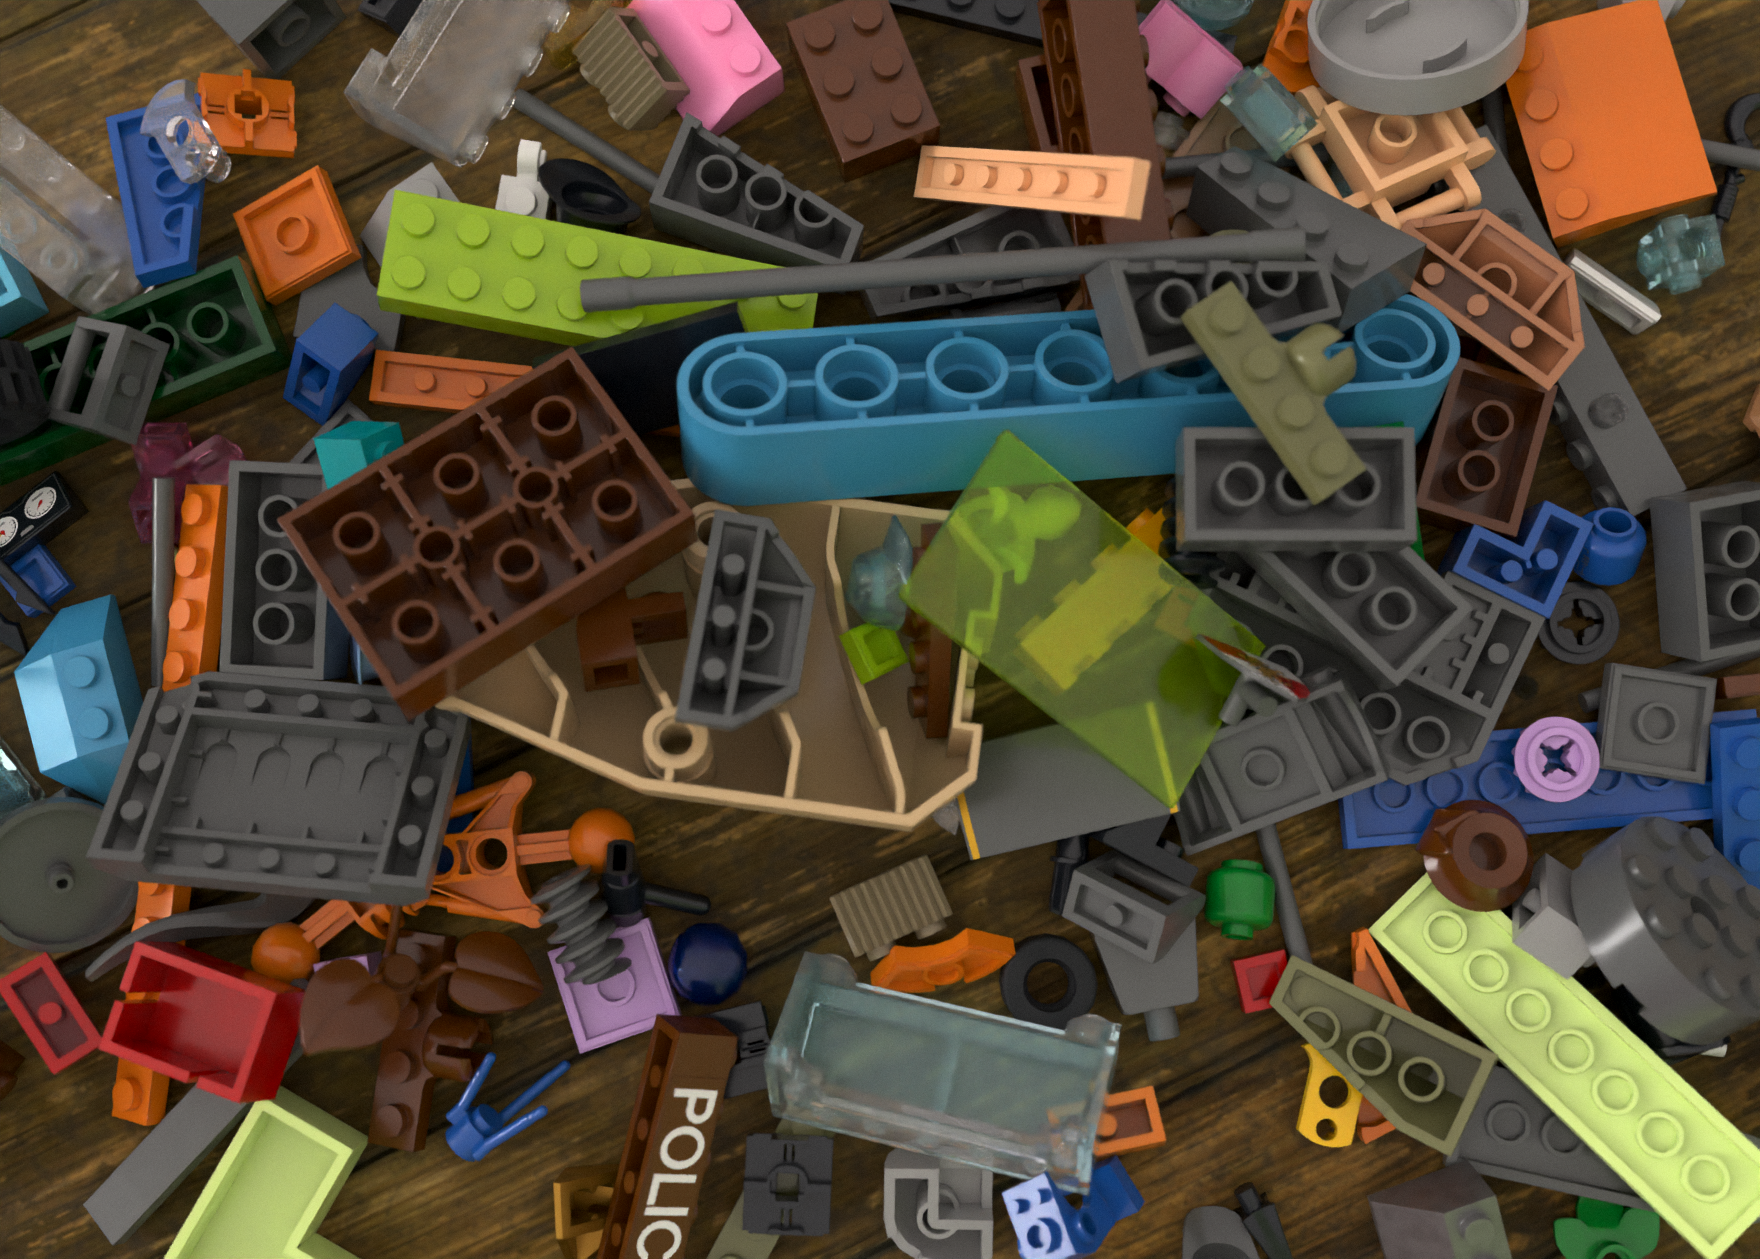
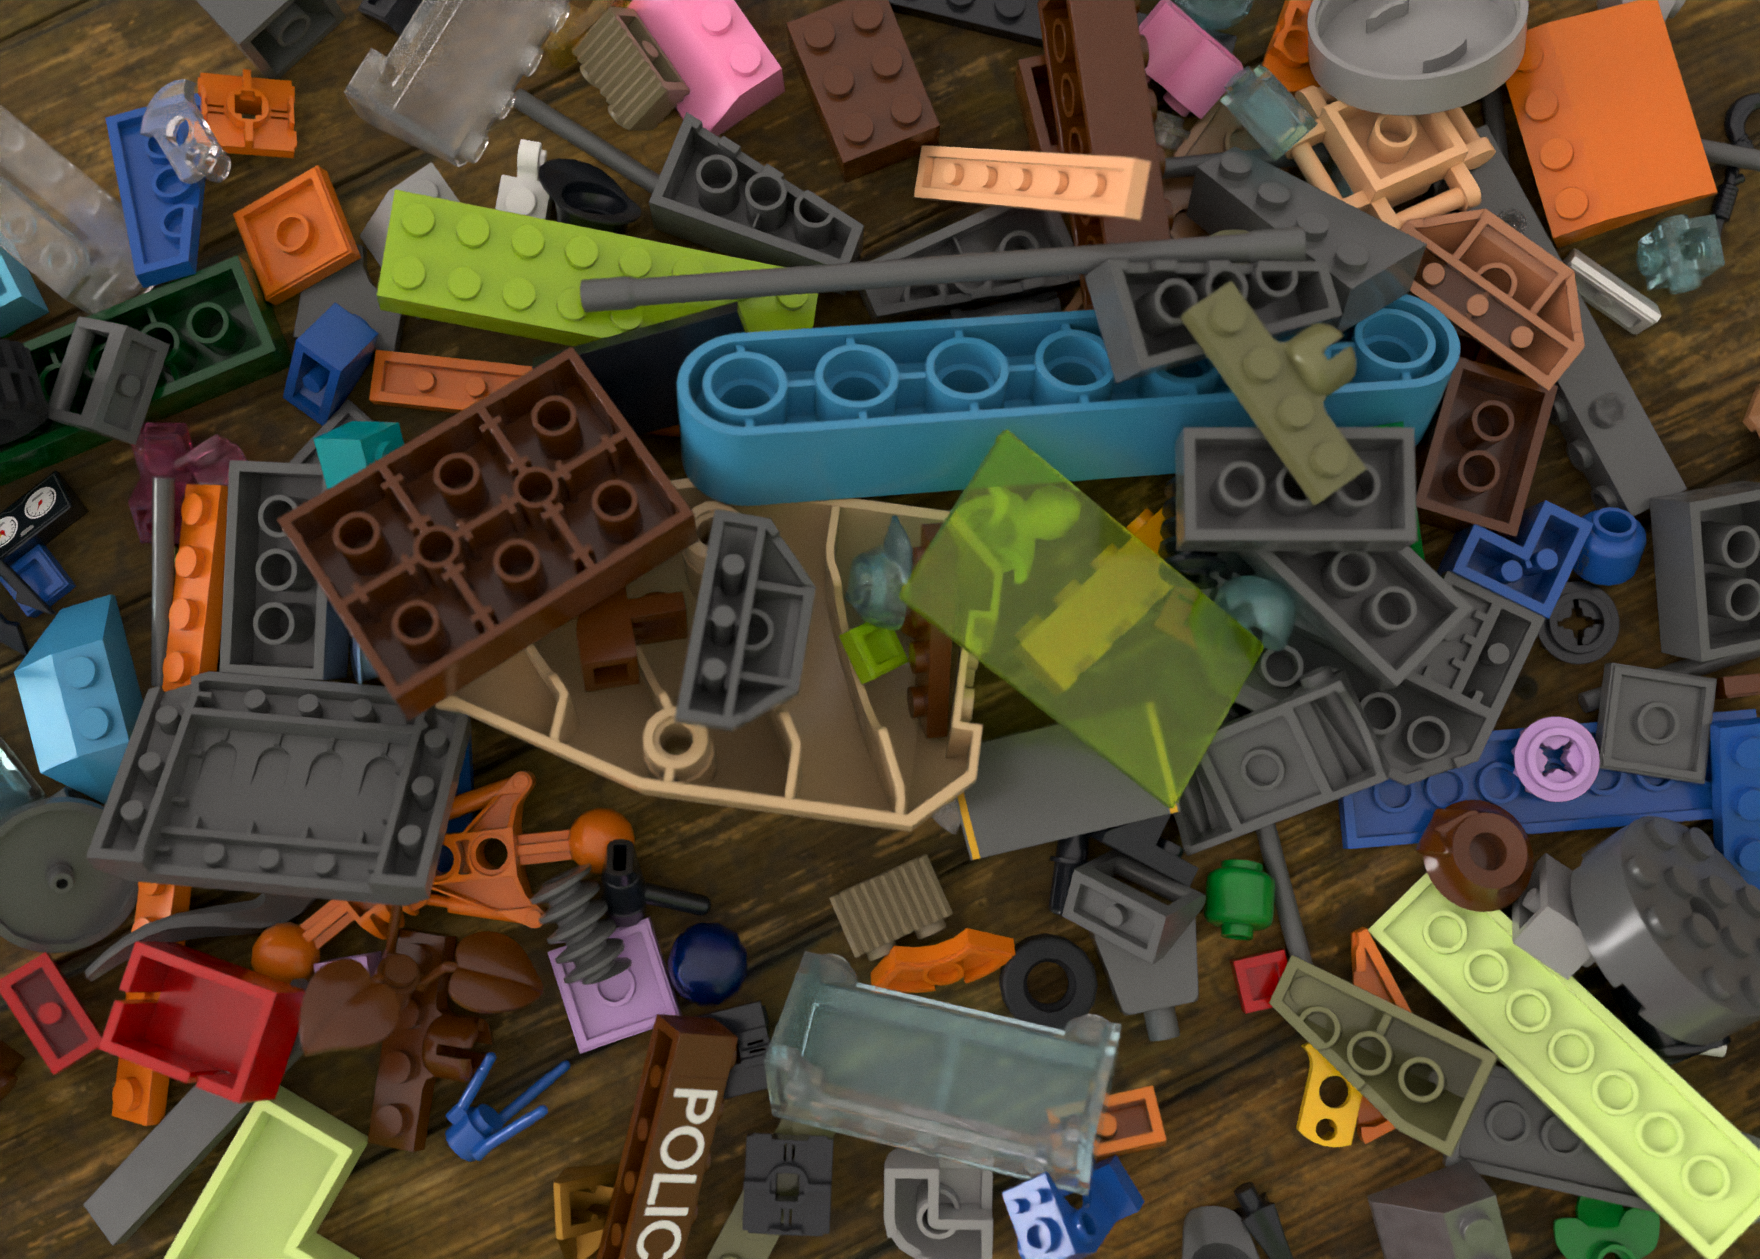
(1247, 687): shield -> none
(1260, 604): none -> clear light blue hair

